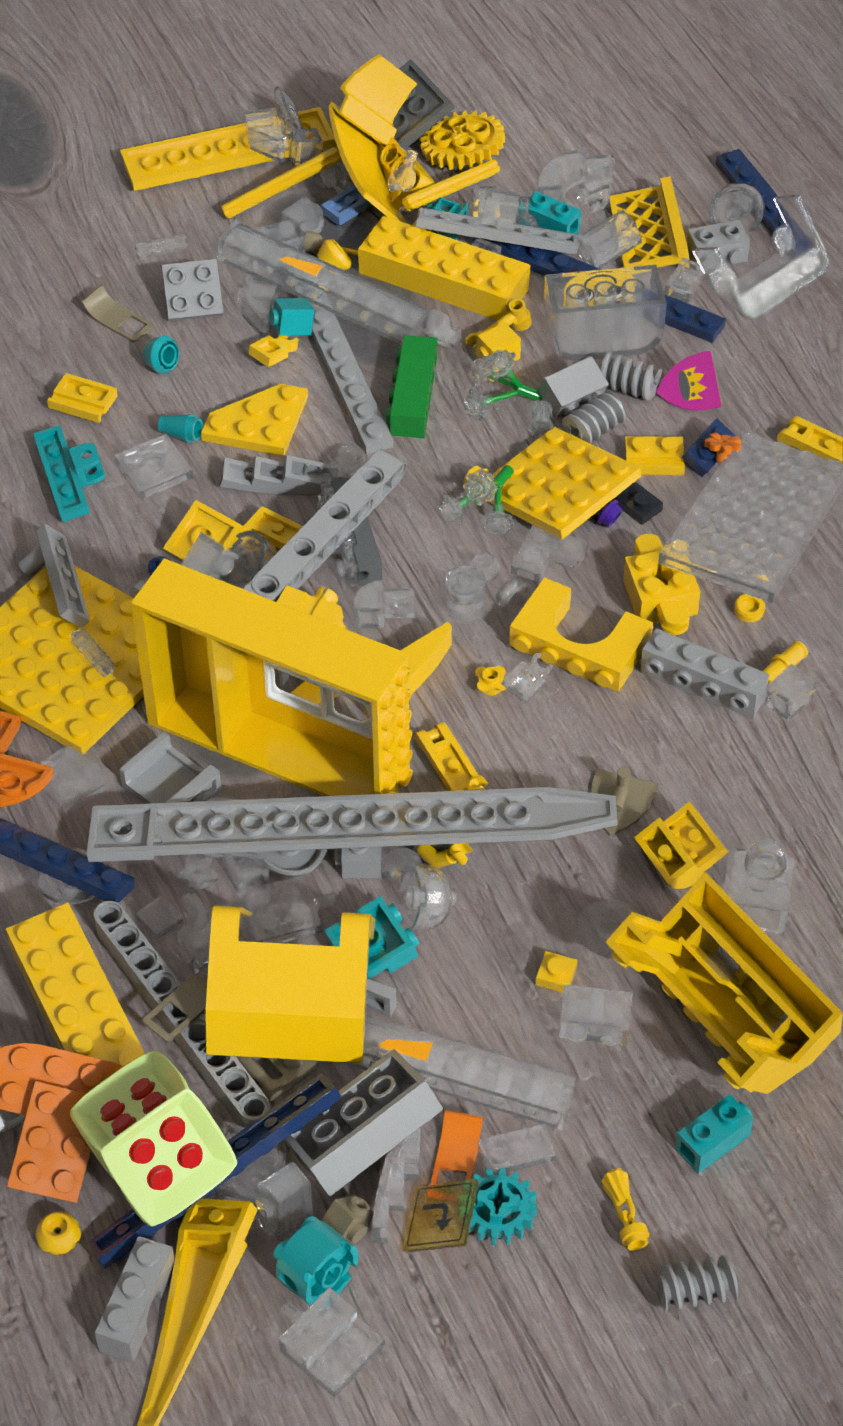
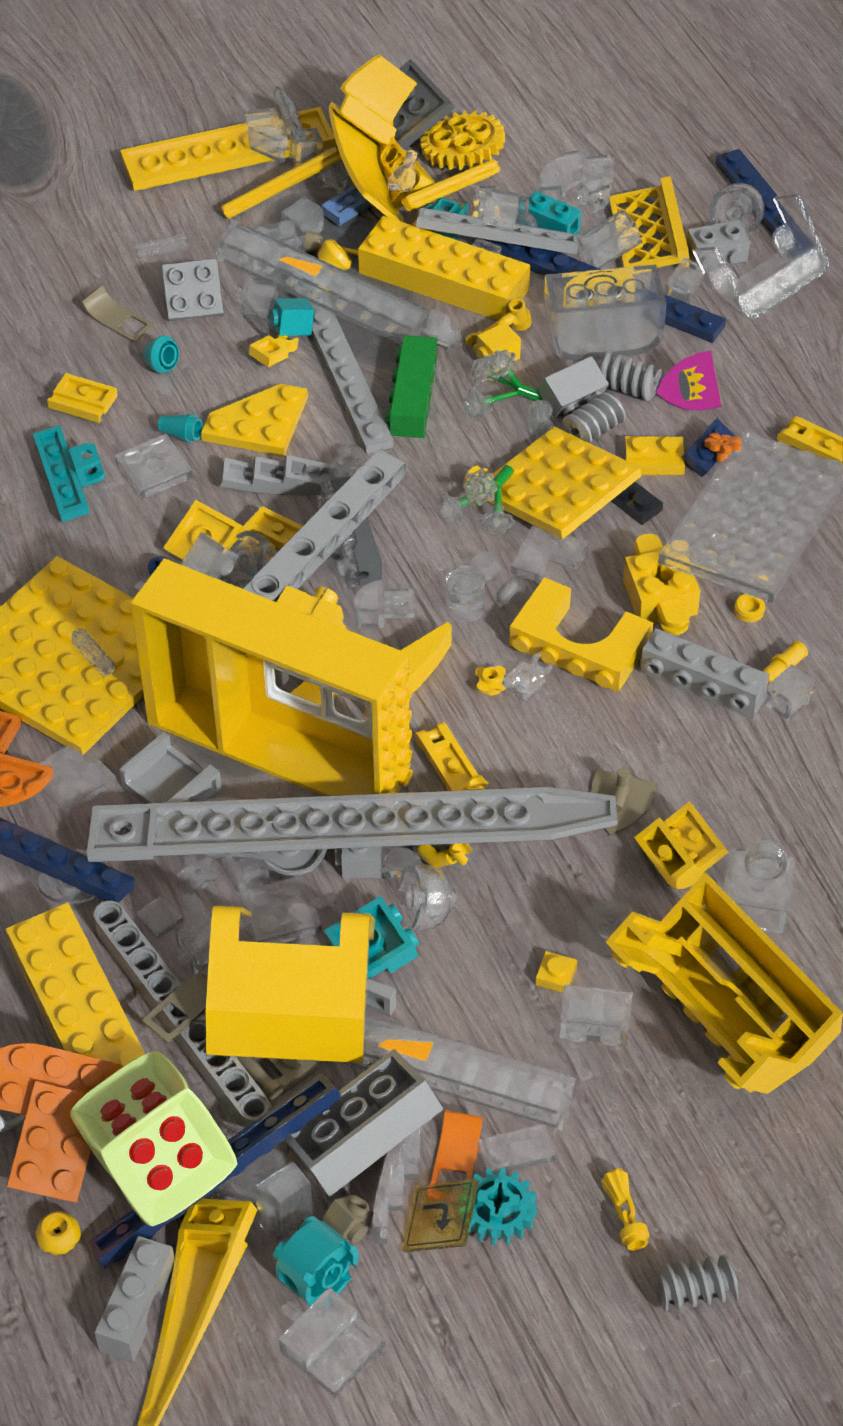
(62, 574): light grey piece -> none
(609, 513): dark purple plate -> none
(714, 1133): teal brick -> none

